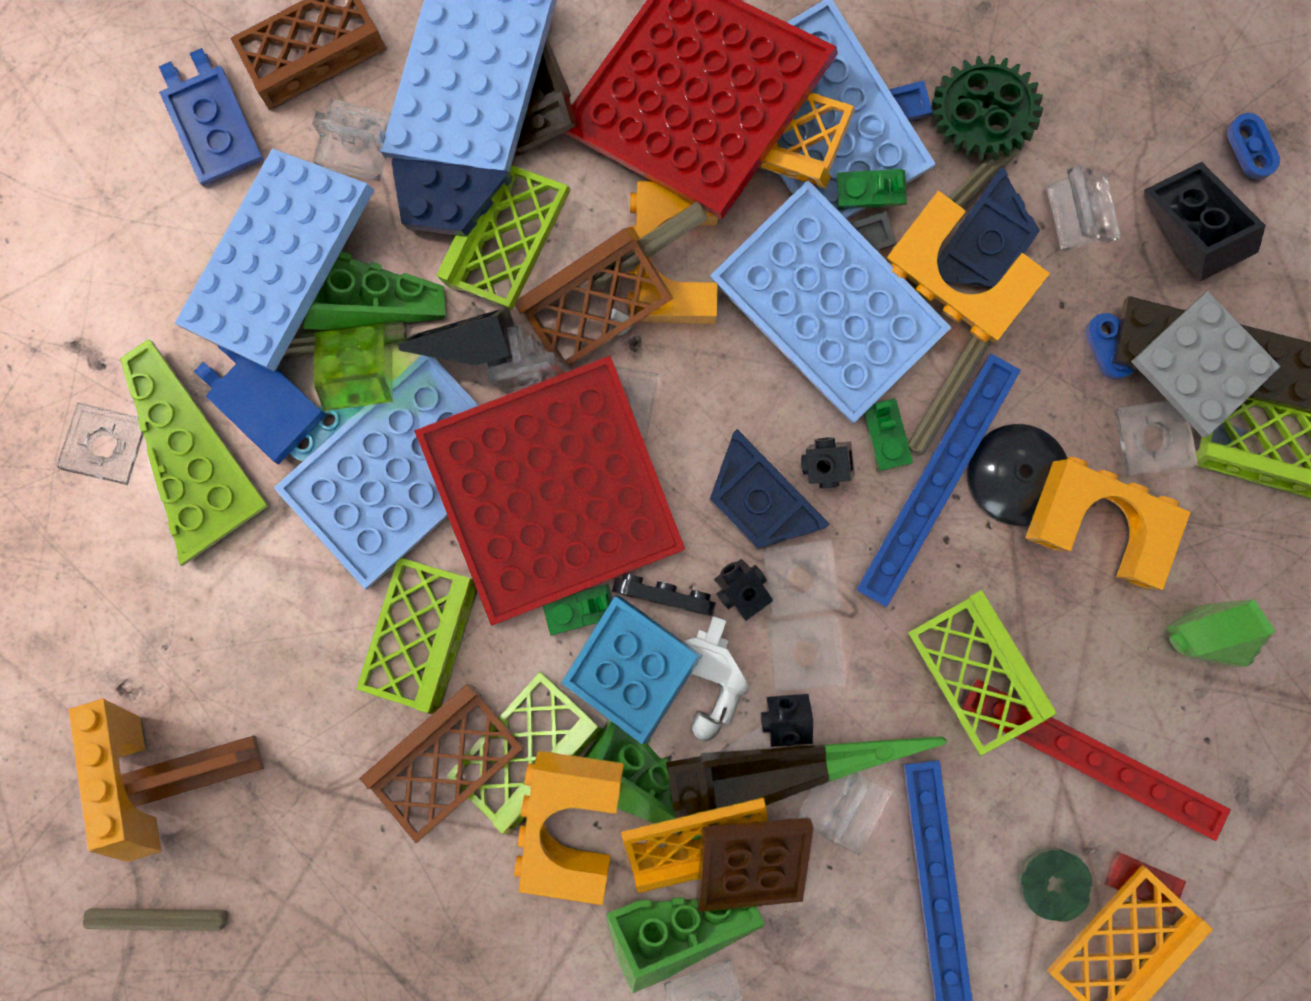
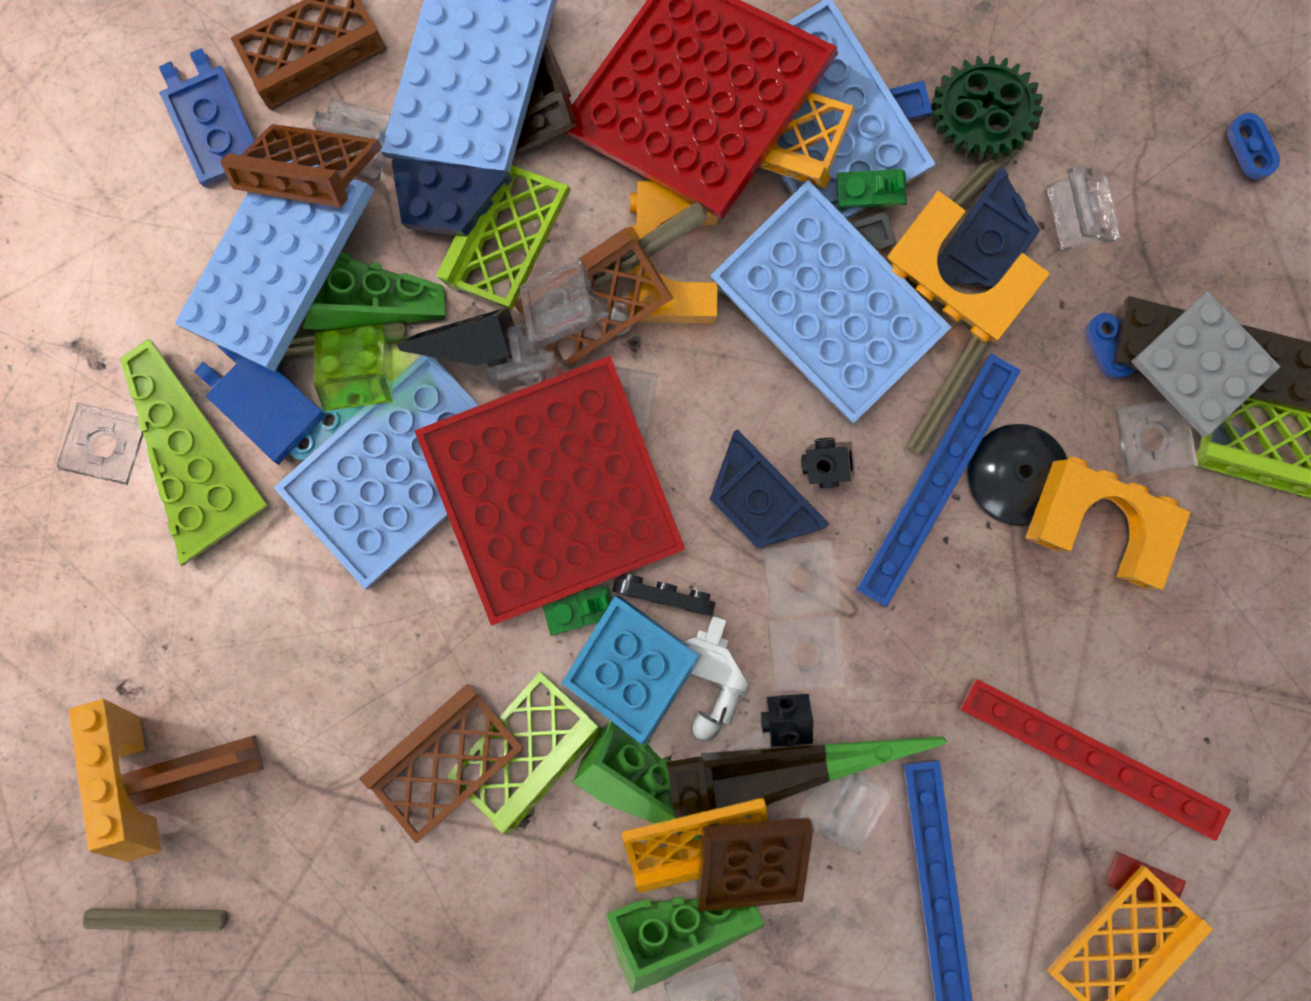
(298, 178): none -> dark orange fence
(445, 644): lime fence -> none
(556, 785): light orange arch -> none
(560, 304): none -> clear bracket
(743, 589): black brick -> none
(887, 435): green plate -> none
(1007, 655): lime fence -> none
(1075, 889): clear green plate -> none
(1205, 221): black slope -> none
(1222, 632): bright green wedge -> none

